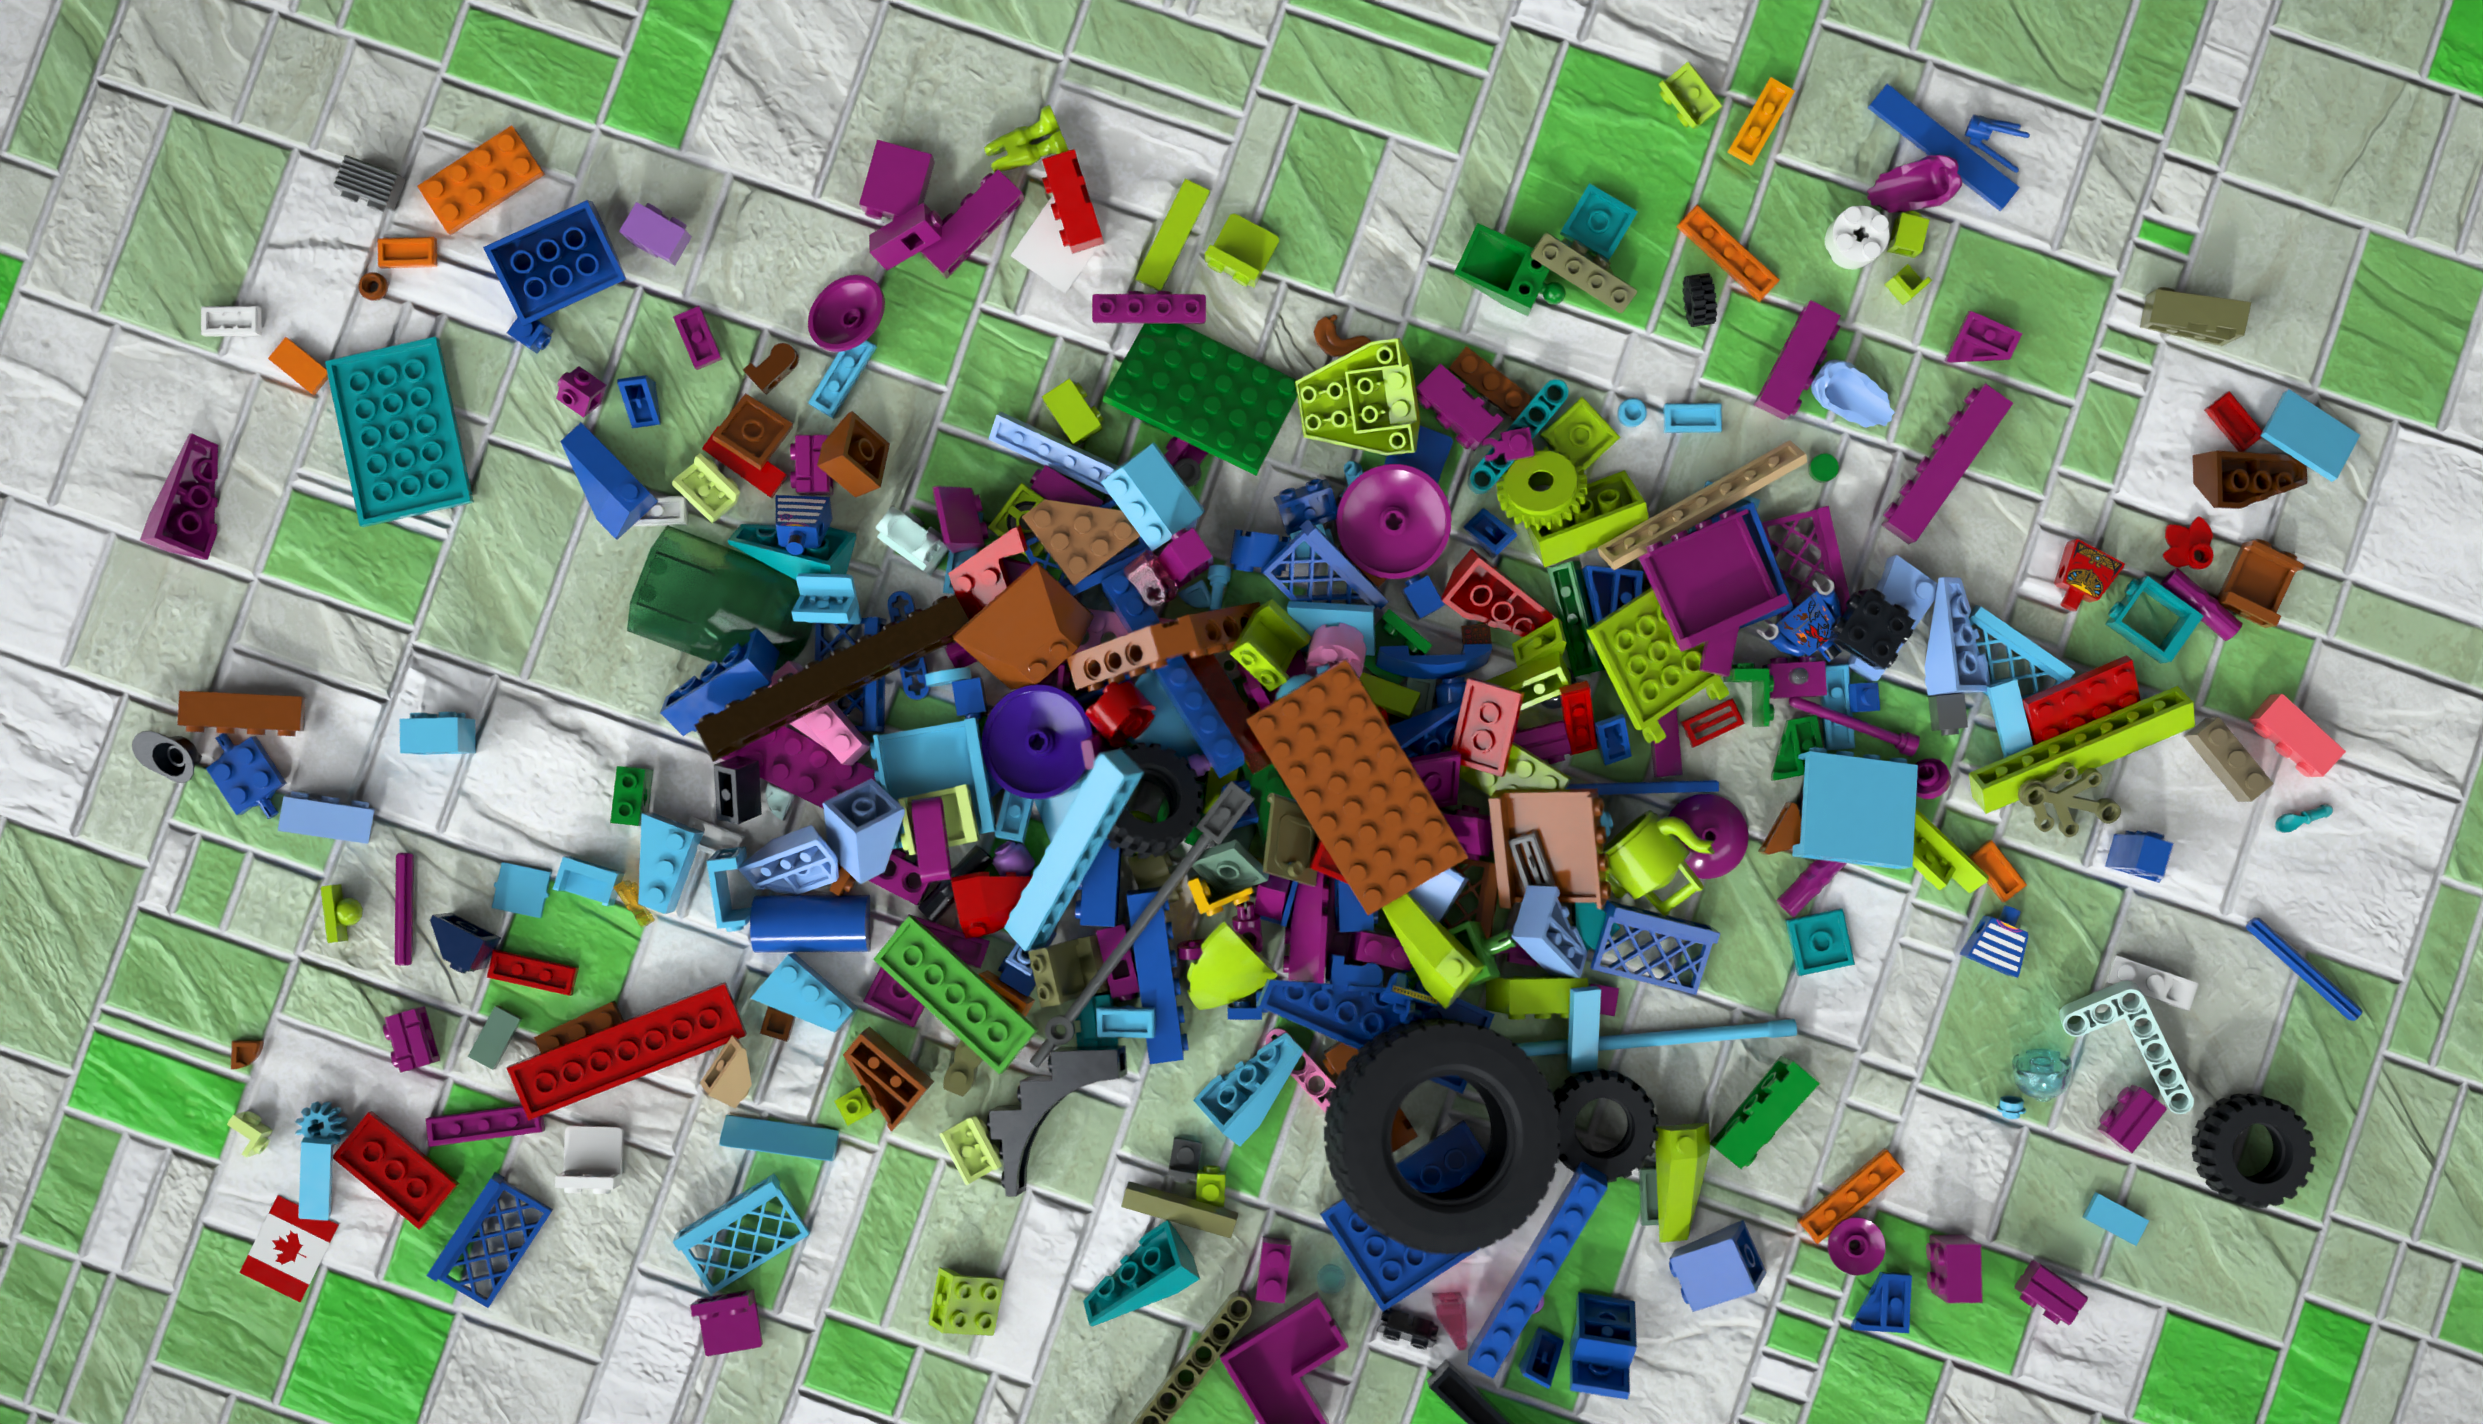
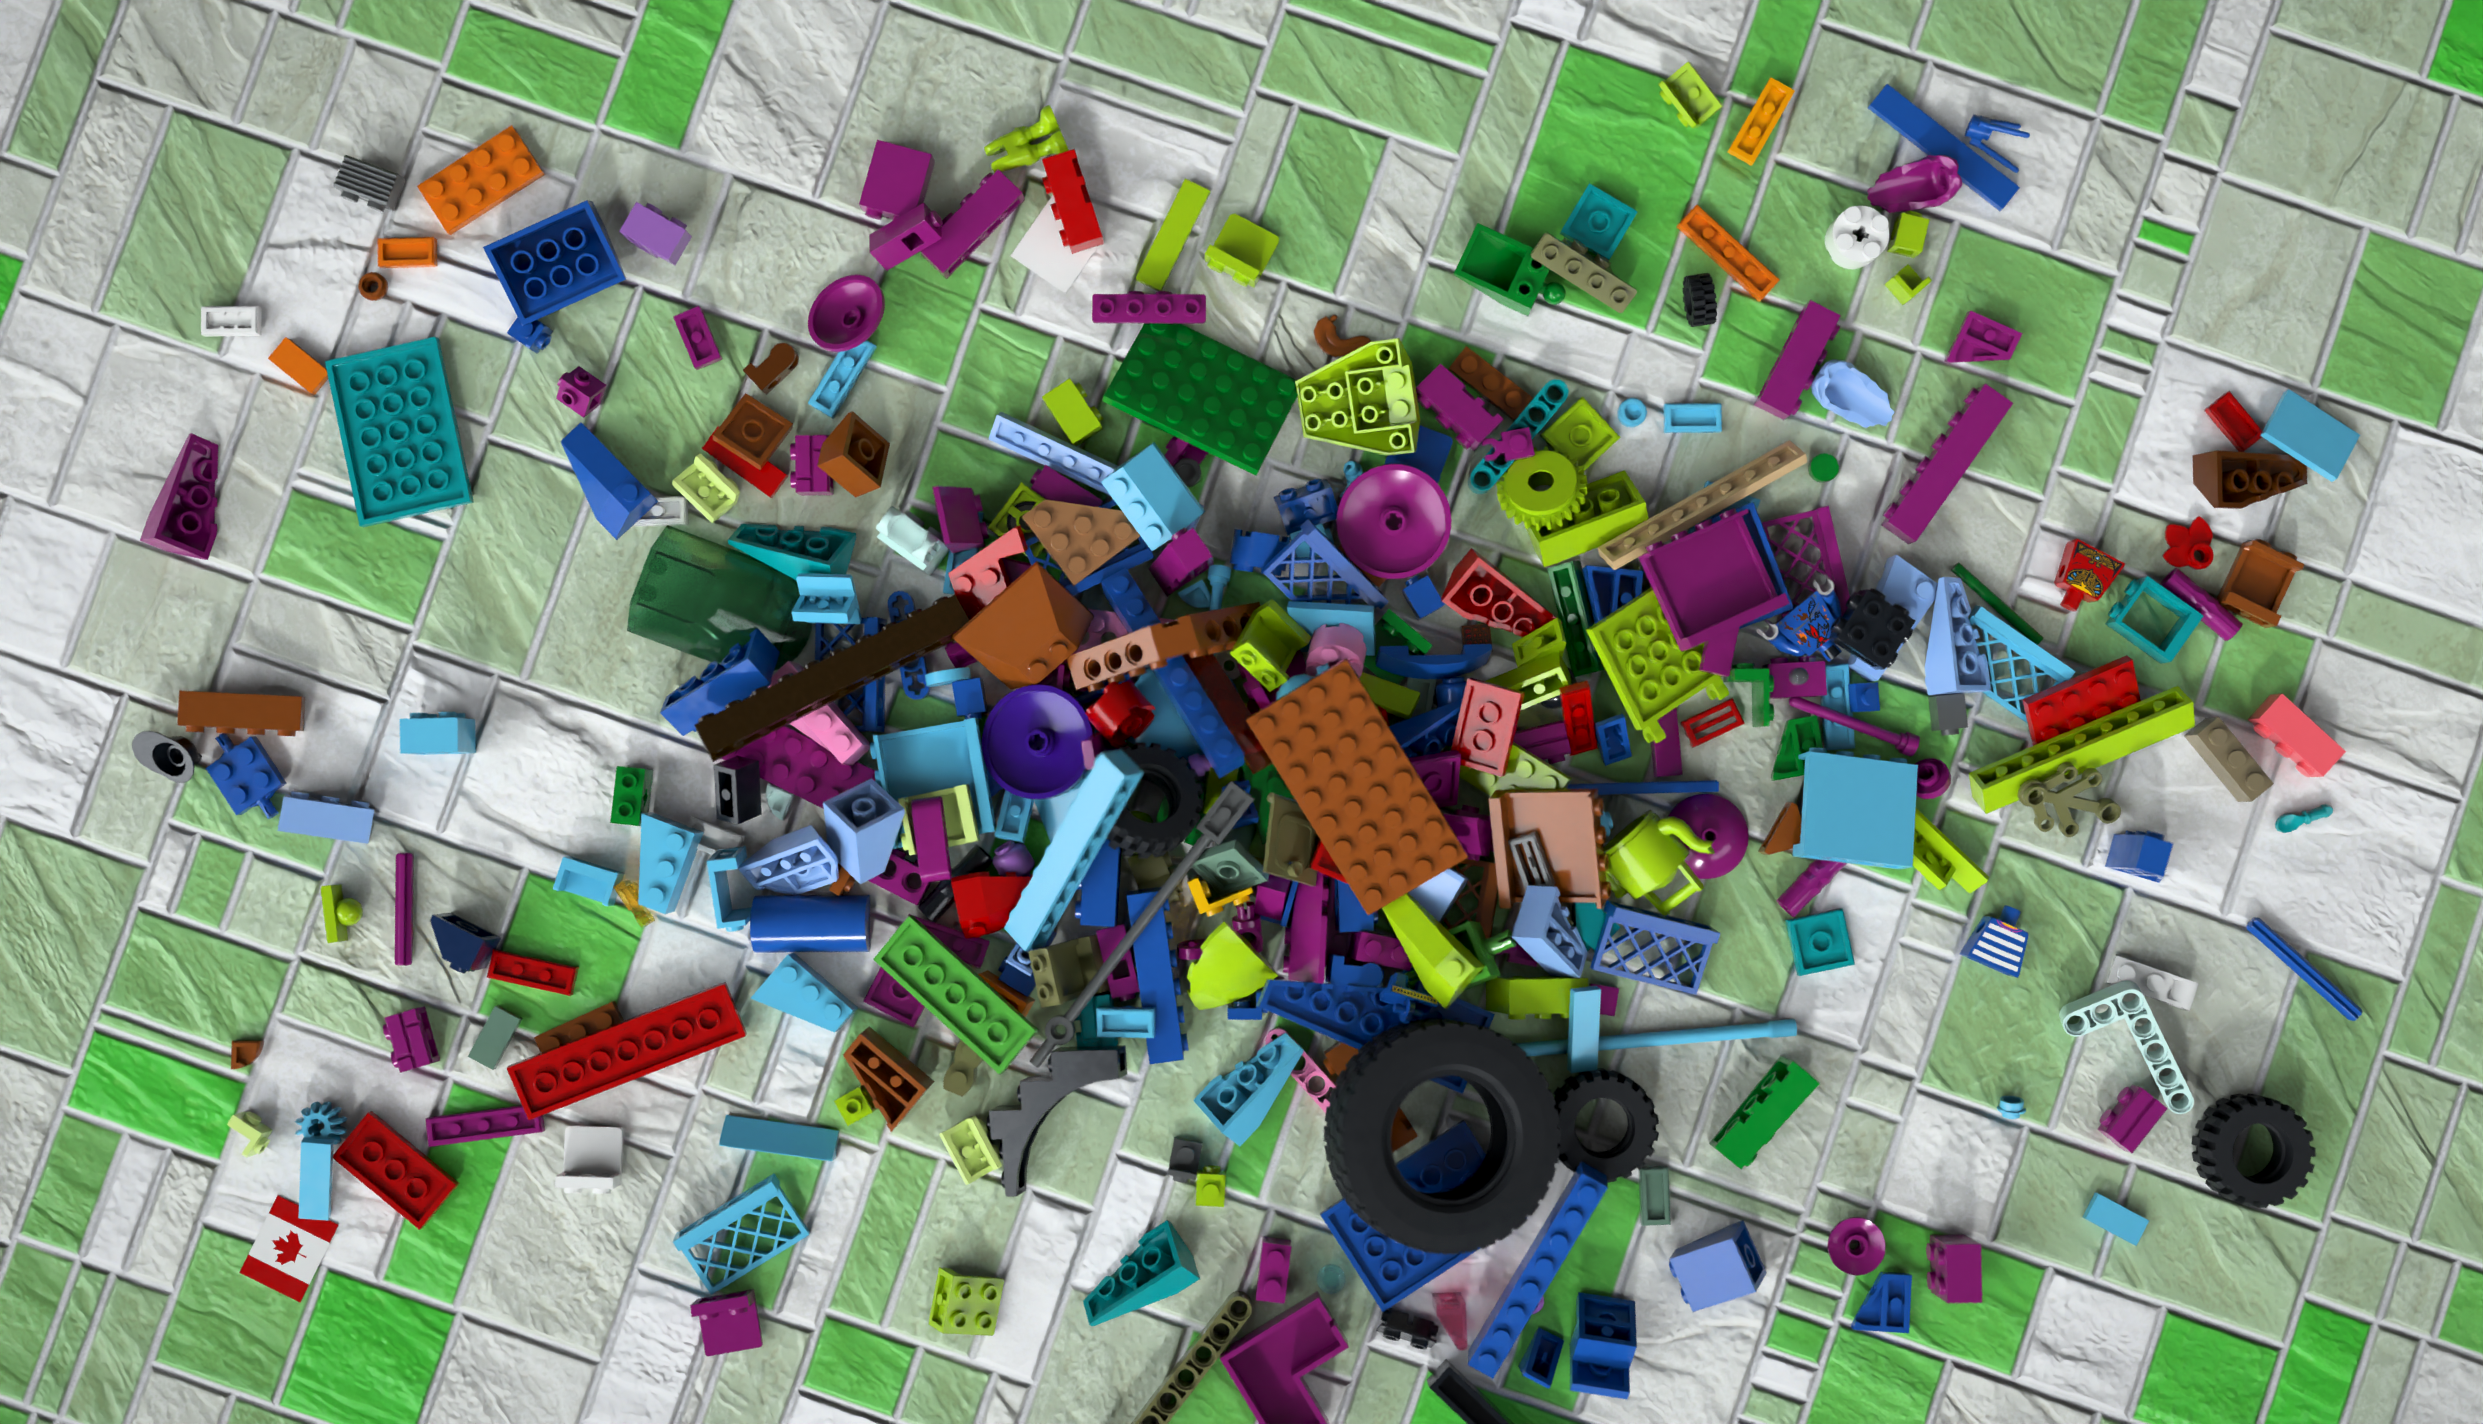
(469, 1226): blue fence -> none
(521, 890): medium azure piece -> none
(640, 400): blue slope -> none
(729, 1075): tan slope -> none
(777, 1024): reddish brown tile -> none
(802, 521): blue torso -> none
(1149, 578): clear pink piece -> none
(1179, 1209): olive tile -> none
(1490, 532): blue slope -> none
(1680, 1170): lime wedge -> none
(1851, 1195): orange tile -> none
(1996, 603): none -> green bar
(2002, 876): orange tile -> none
(2009, 716): medium azure tile -> none
(2042, 1074): clear light blue cylinder -> none
(2051, 1293): magenta brick -> none
(2195, 316): olive wedge -> none

